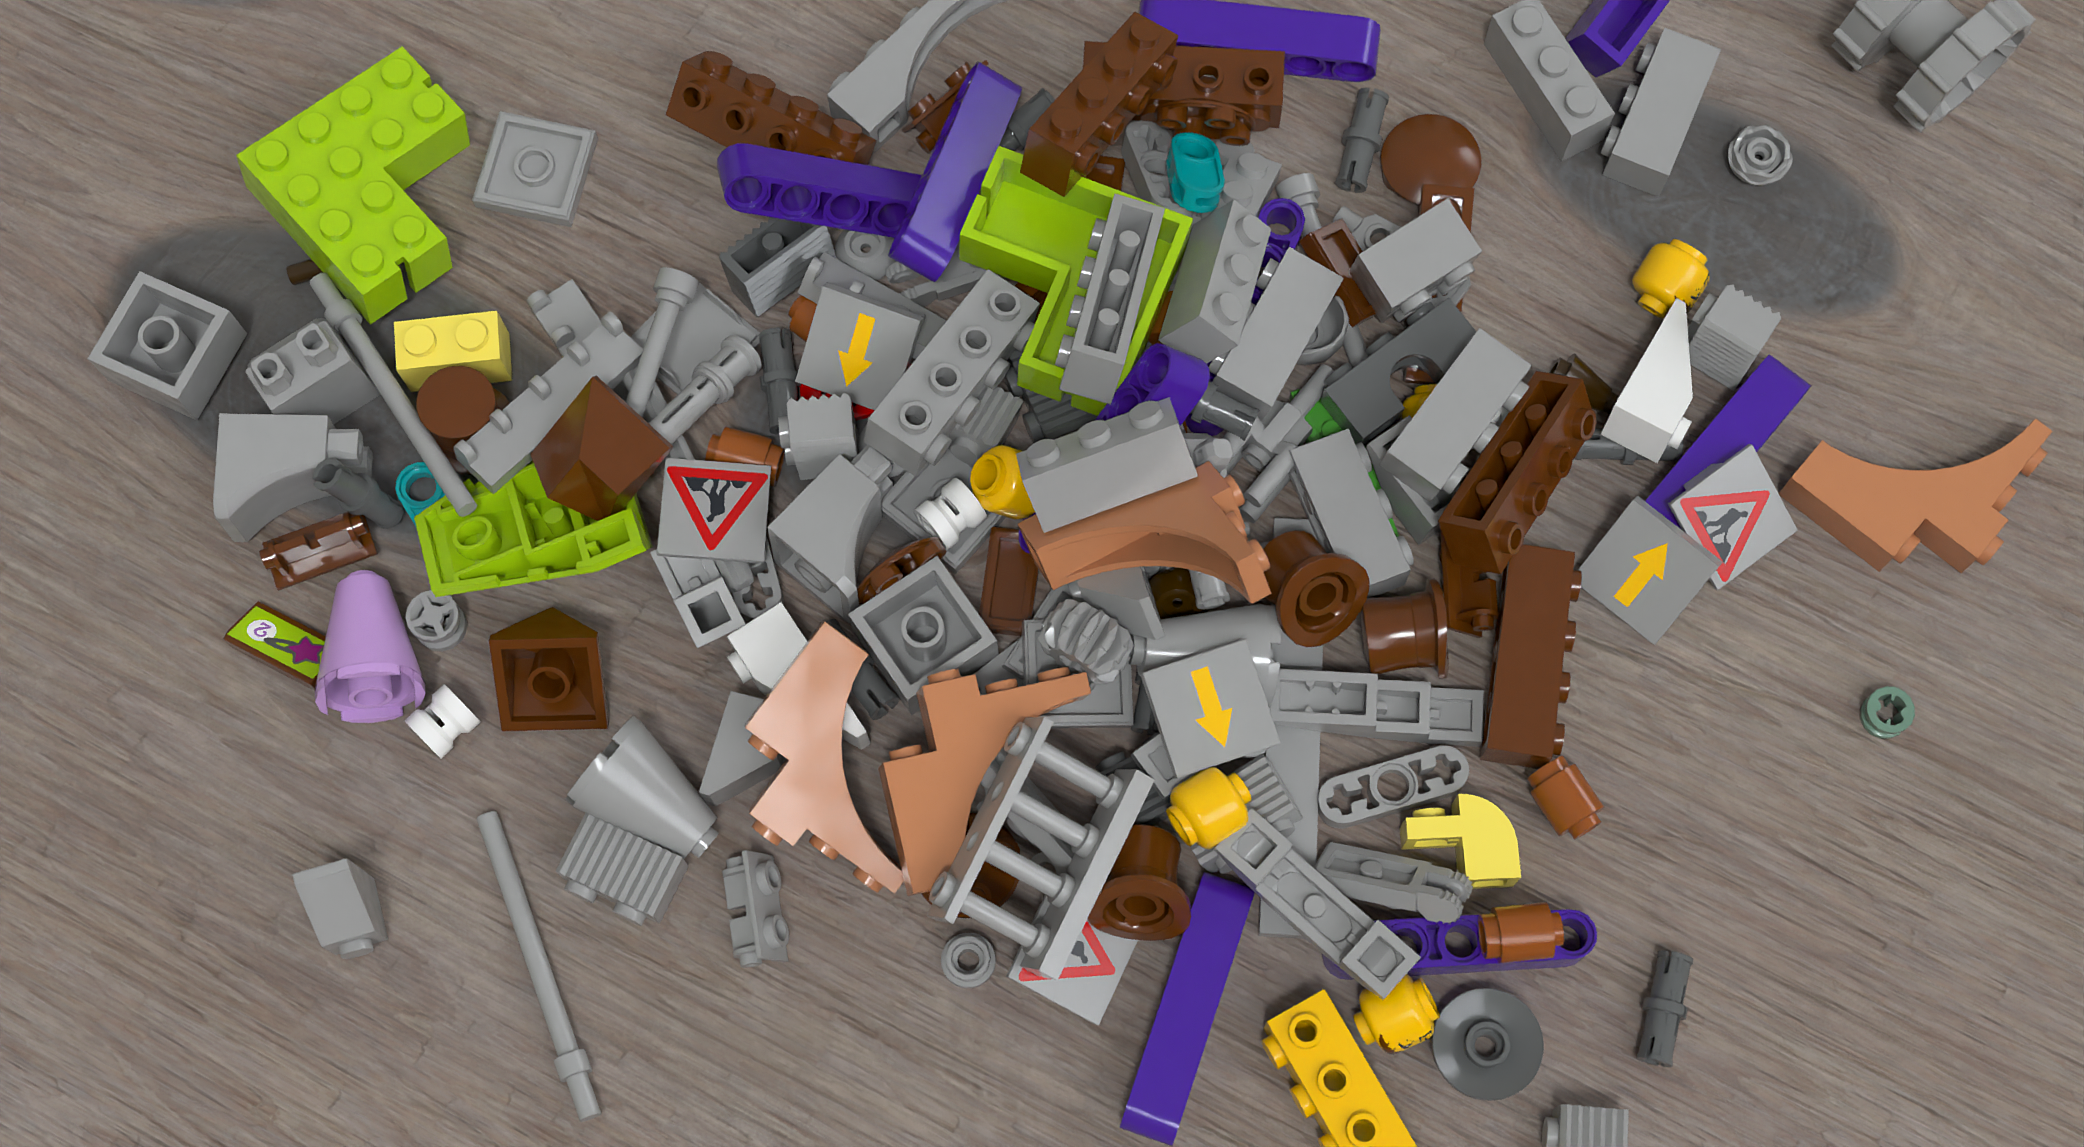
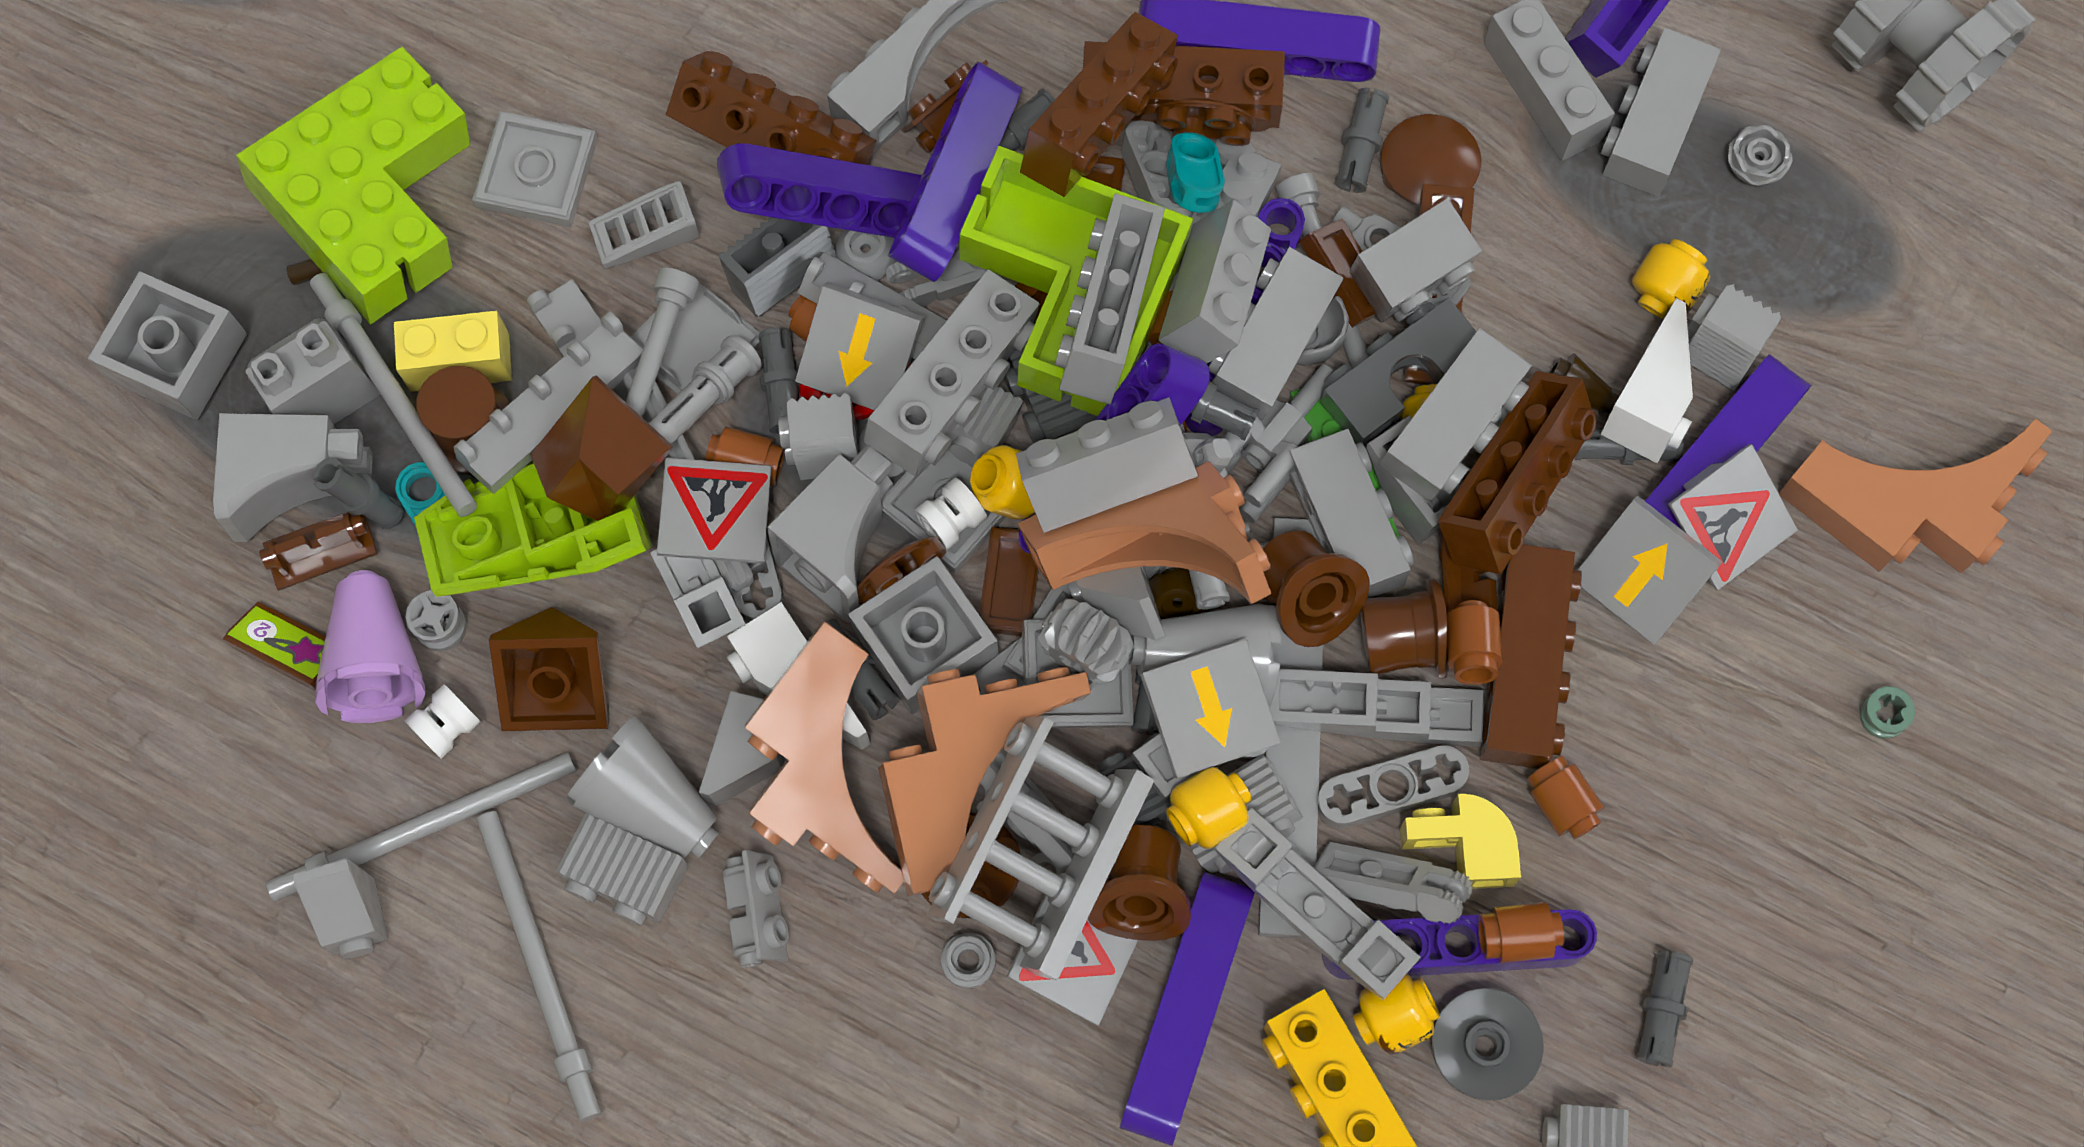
(432, 821): none -> light grey bar
(666, 236): none -> light grey slope
(1474, 642): none -> dark orange brick

